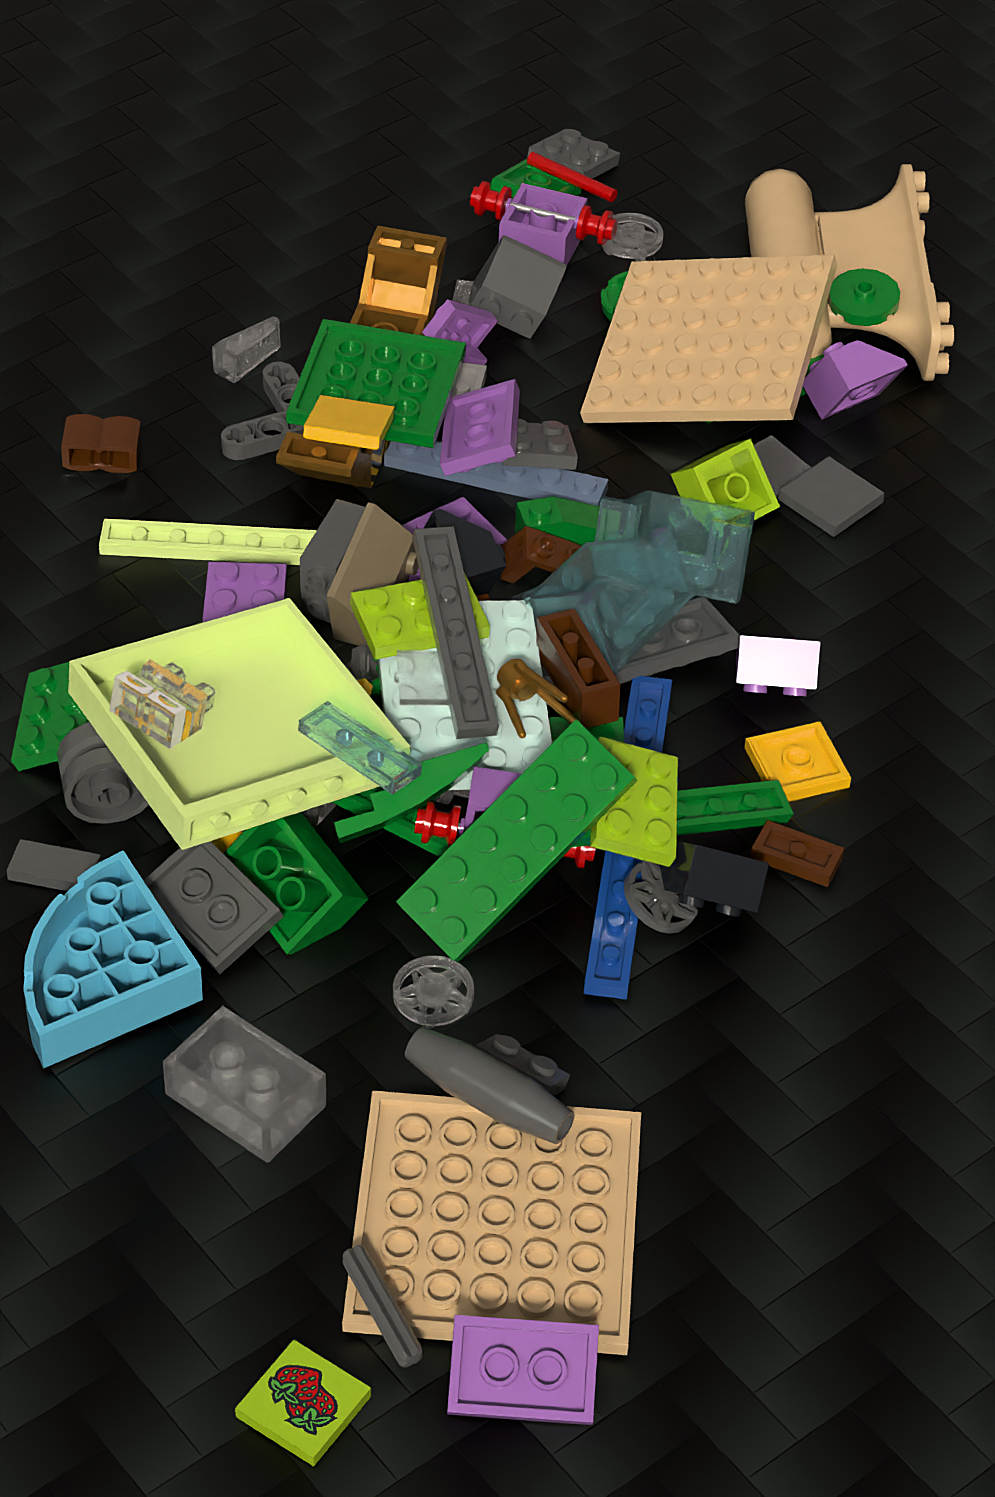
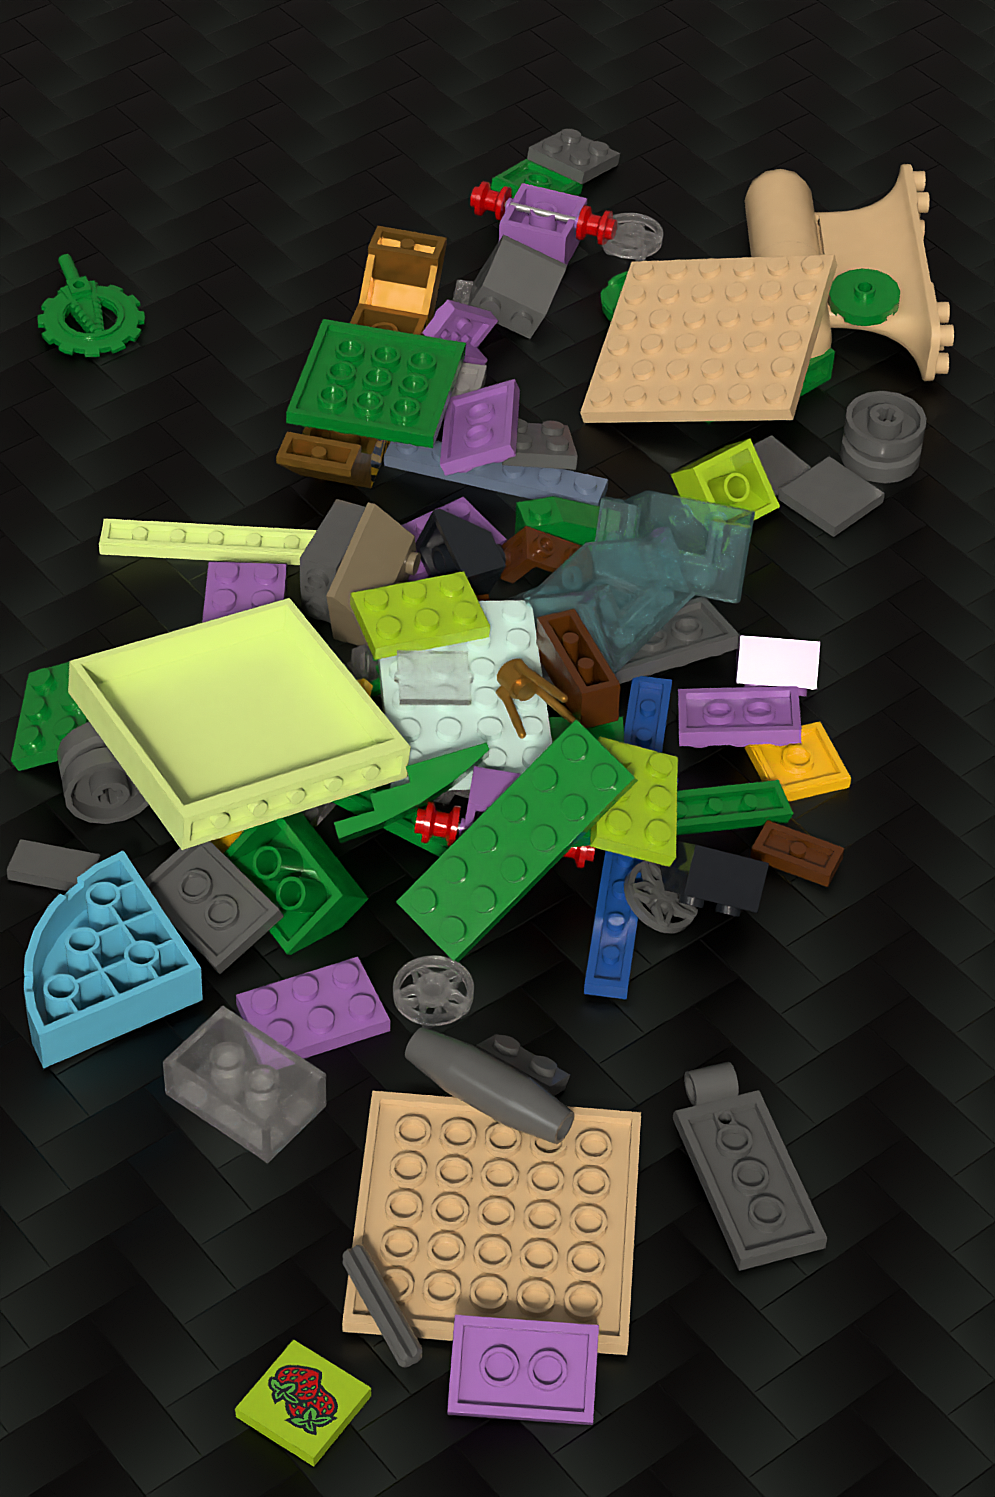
(84, 302): none -> green bar
(101, 443): reddish brown brick -> none
(161, 702): clear hips -> none
(239, 439): dark grey beam -> none
(245, 350): clear slope -> none
(317, 1009): none -> medium lavender plate
(348, 422): yellow tile -> none
(360, 747): clear light blue tile -> none
(455, 633): dark grey plate -> none
(572, 177): red bar -> none
(739, 716): none -> medium lavender plate
(746, 1170): none -> dark grey hinge
(850, 376): medium lavender slope -> none
(883, 436): none -> dark grey wheel

